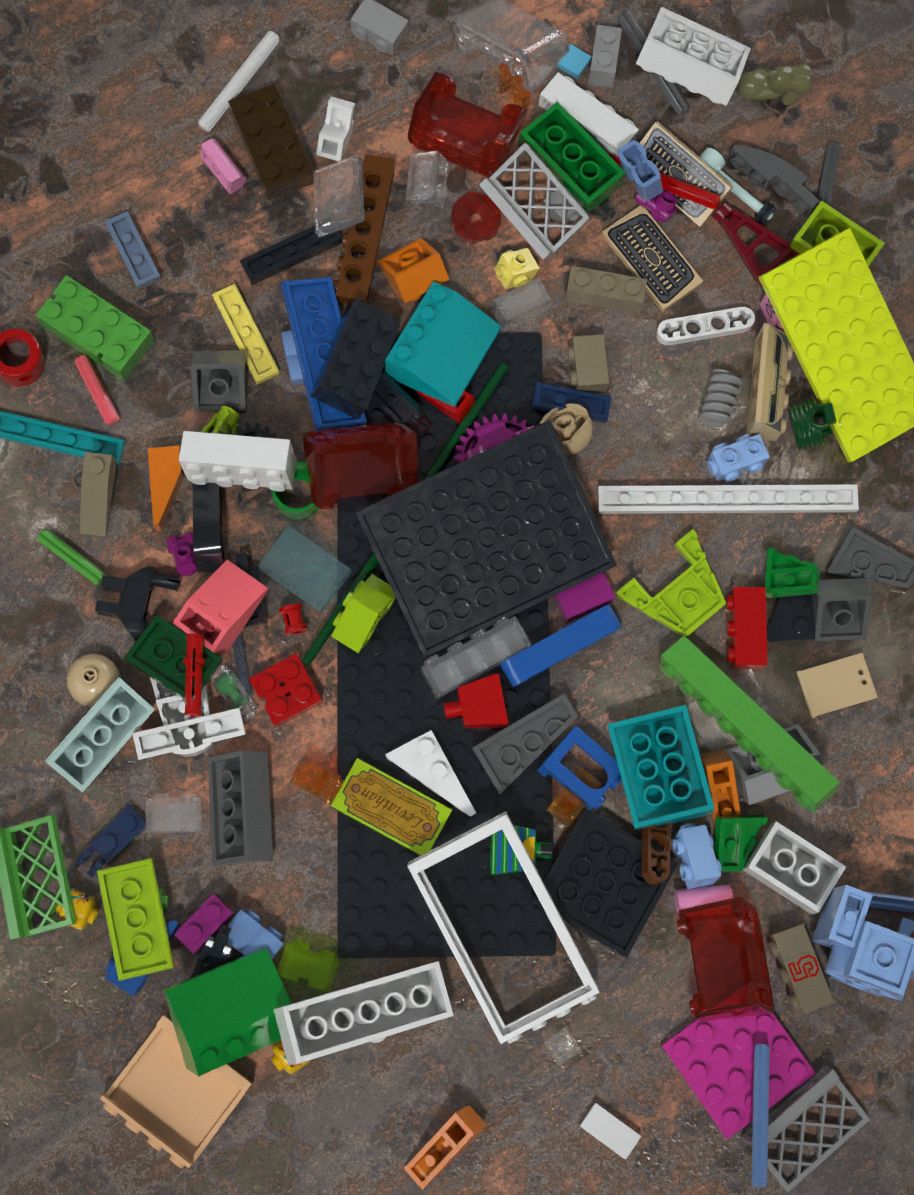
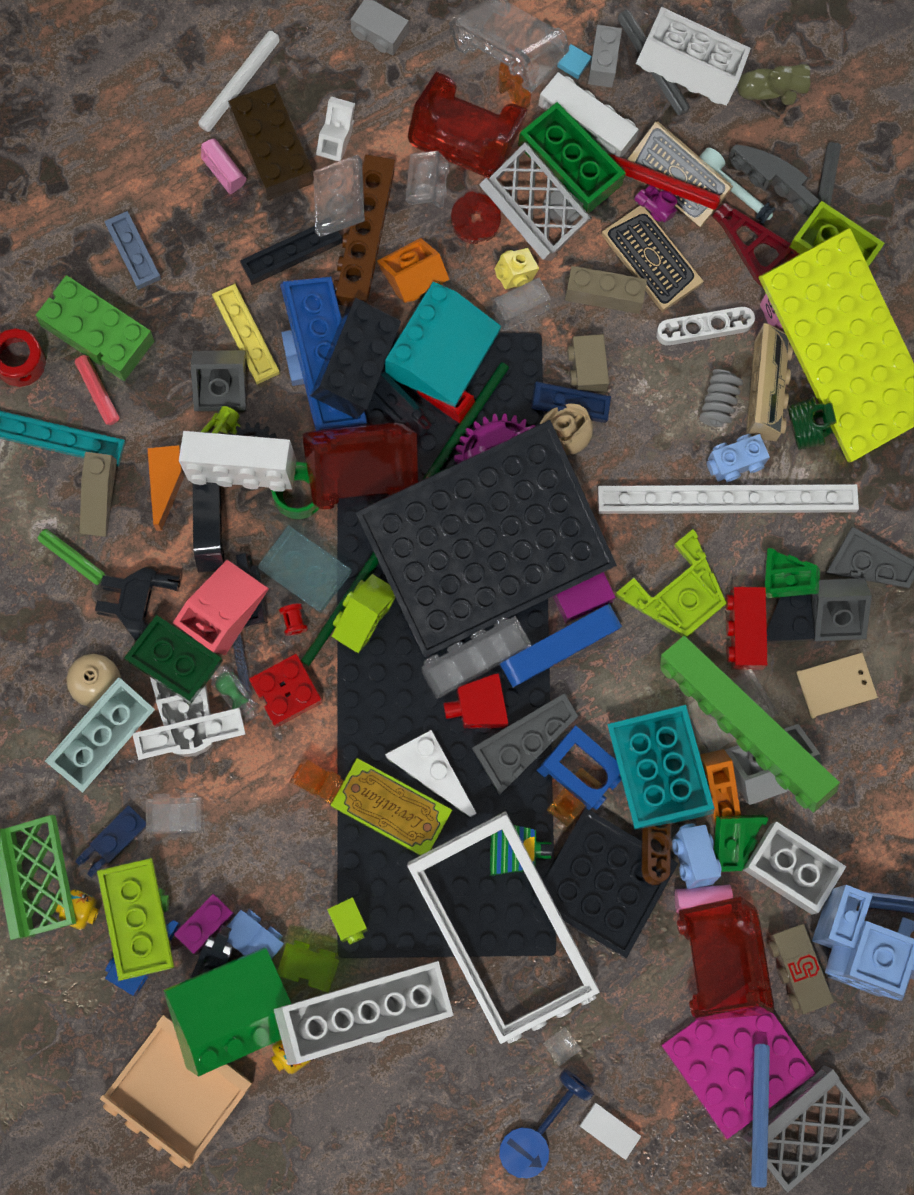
(182, 553): magenta plate -> none
(194, 643): red pin -> none
(240, 808): dark grey slope -> none
(348, 921): none -> lime brick
(445, 1146): orange slope -> none
(525, 1150): none -> piece
(640, 170): medium blue brick -> none

